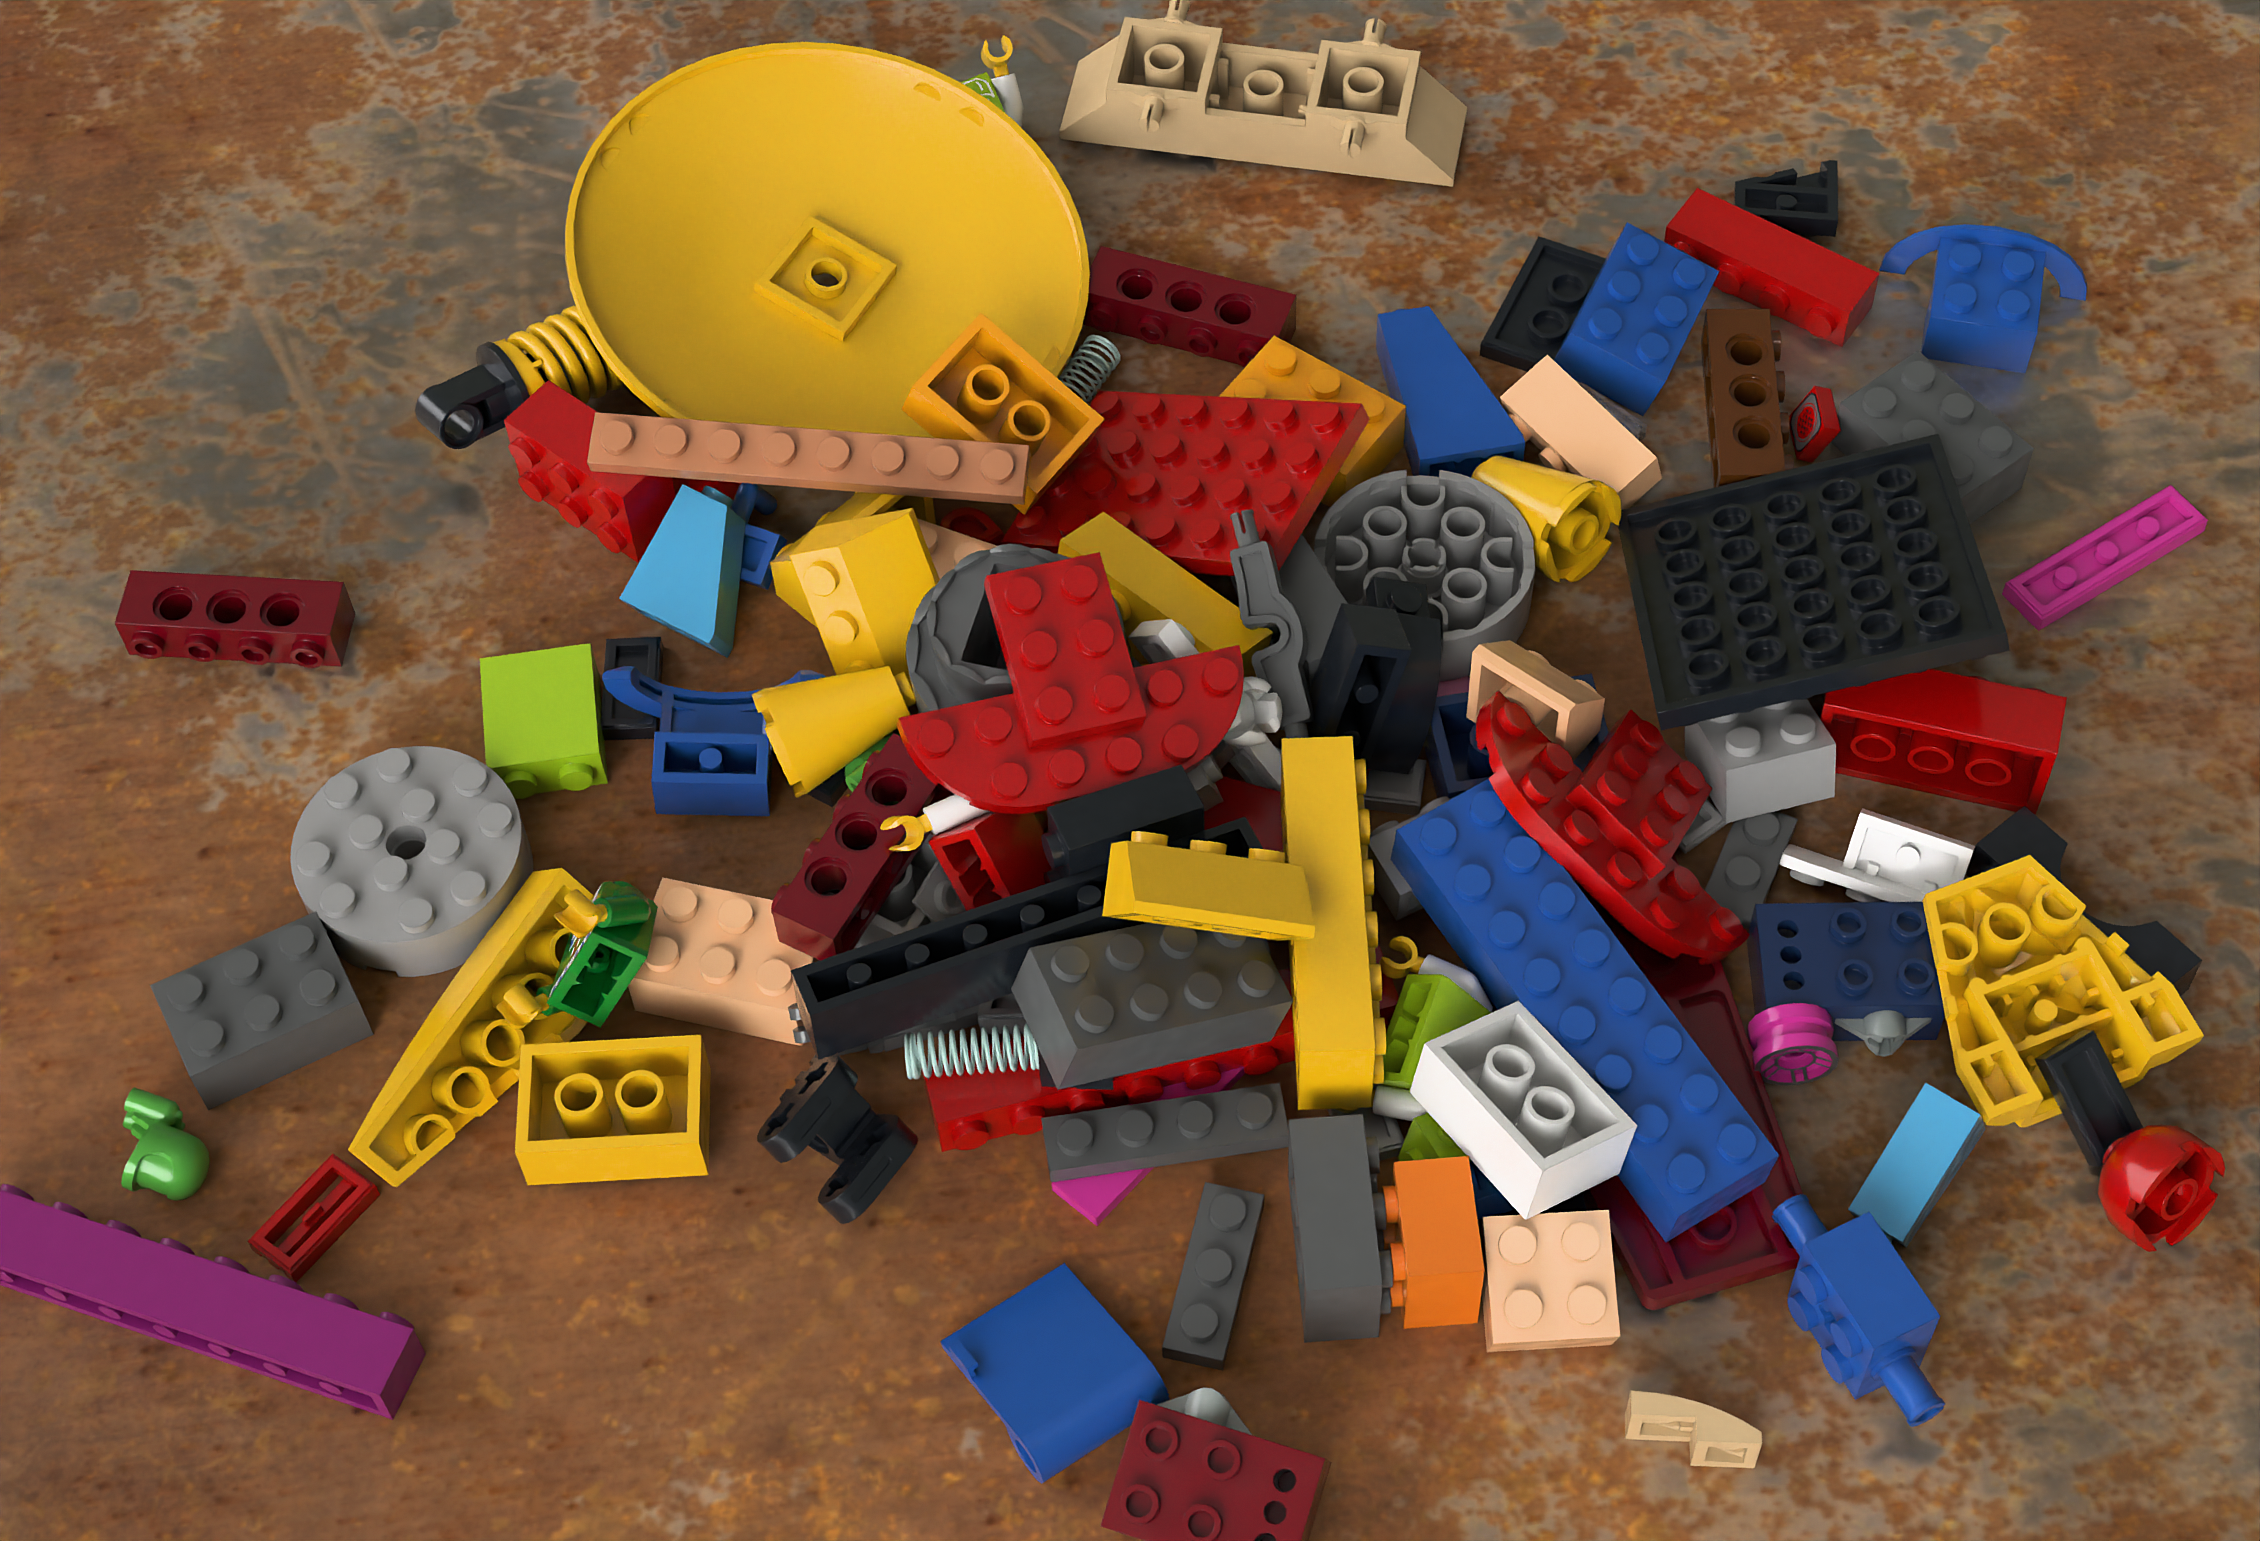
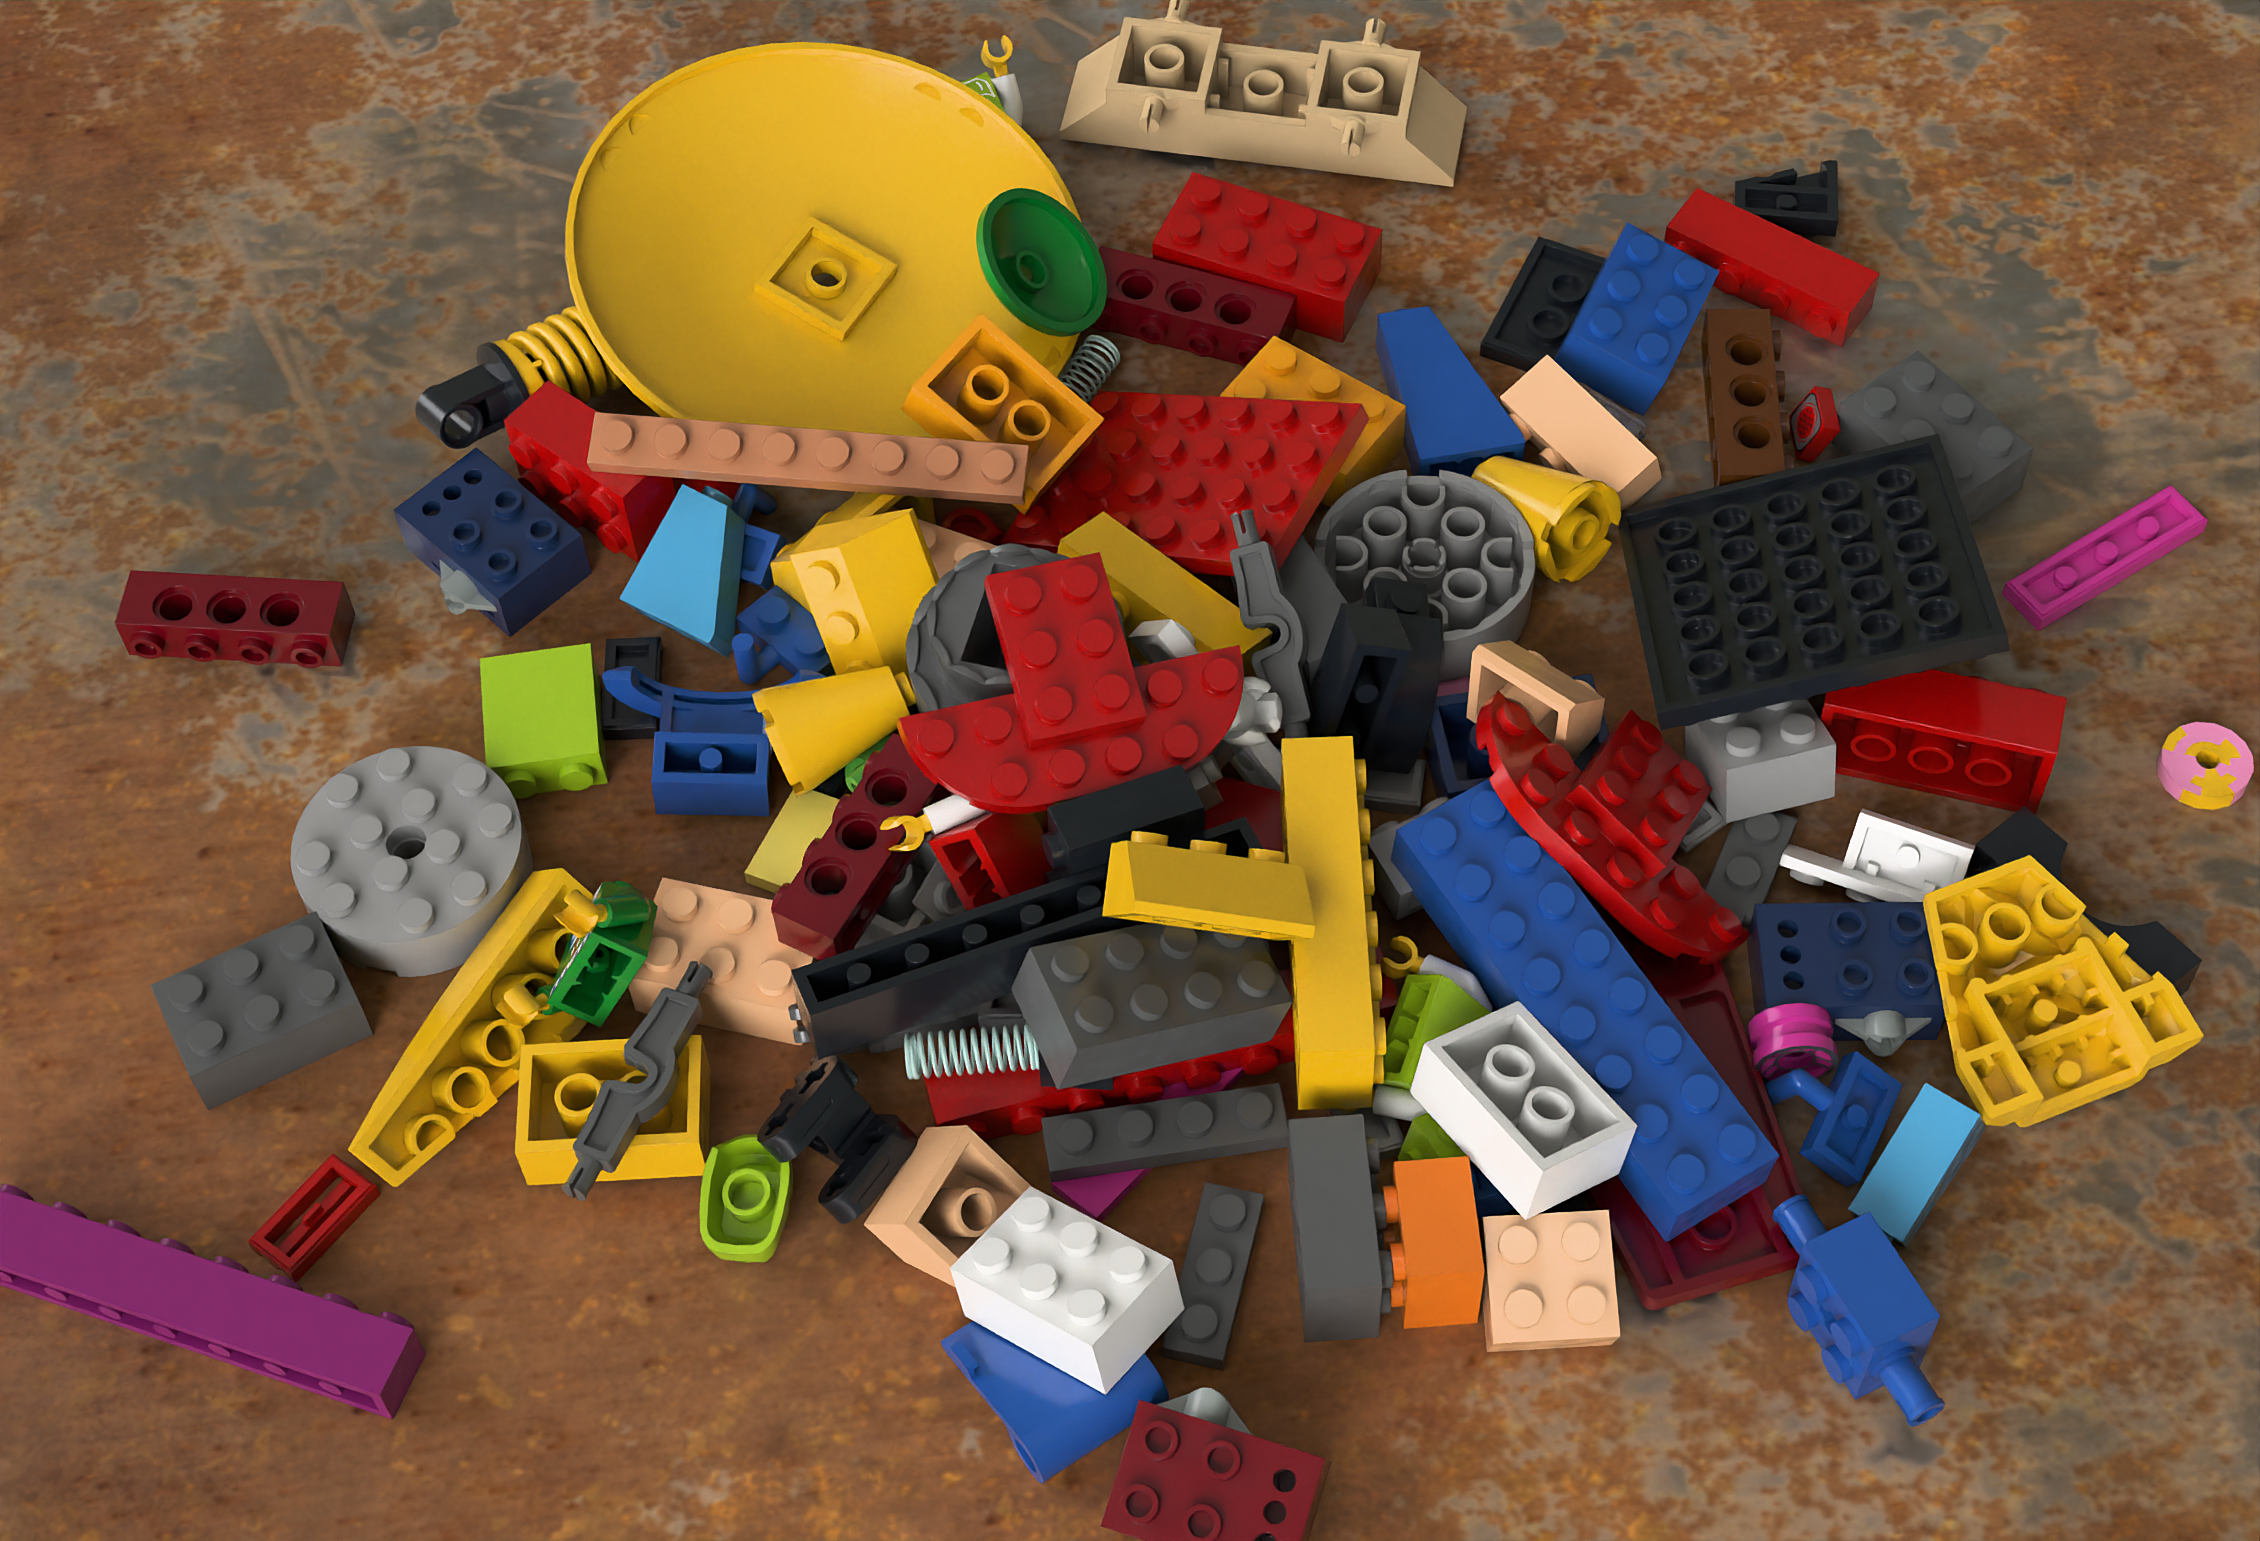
(165, 1154): bright green piece -> none
(492, 543): none -> dark blue piece
(624, 1105): none -> dark grey piece
(744, 1200): none -> lime piece
(783, 633): none -> blue plate
(788, 838): none -> light yellow tile
(944, 1199): none -> light nougat slope
(1041, 262): none -> green dish
(1068, 1289): none -> white brick
(1276, 246): none -> red brick
(1712, 1434): tan slope -> none
(1848, 1114): none -> blue plate
(1985, 291): blue piece -> none
(2088, 1094): black tile -> none
(2158, 1184): red cylinder -> none
(2207, 744): none -> piece

